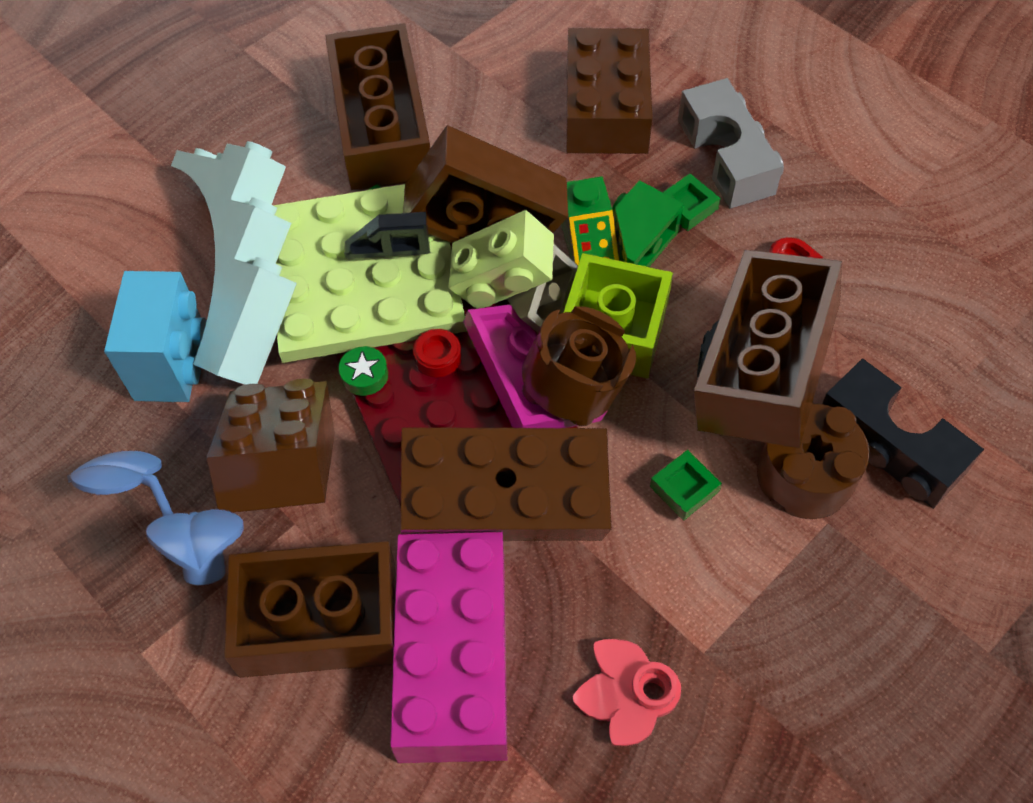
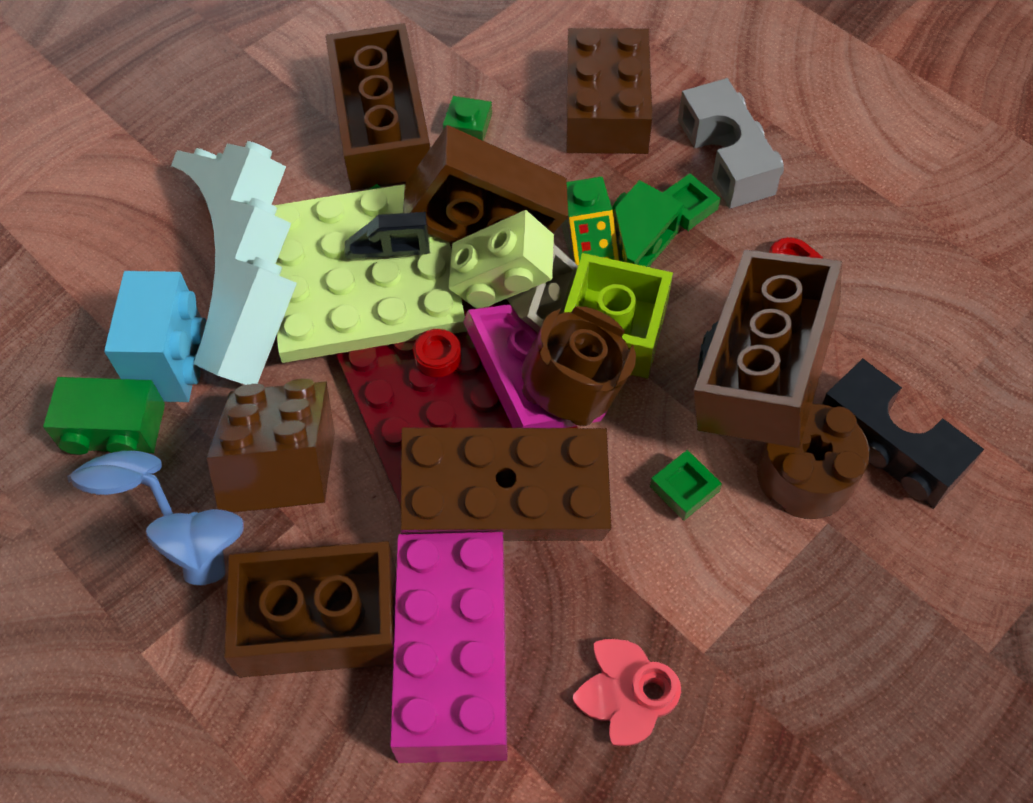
(104, 415): none -> green brick
(363, 371): green tile -> none
(469, 116): none -> green plate

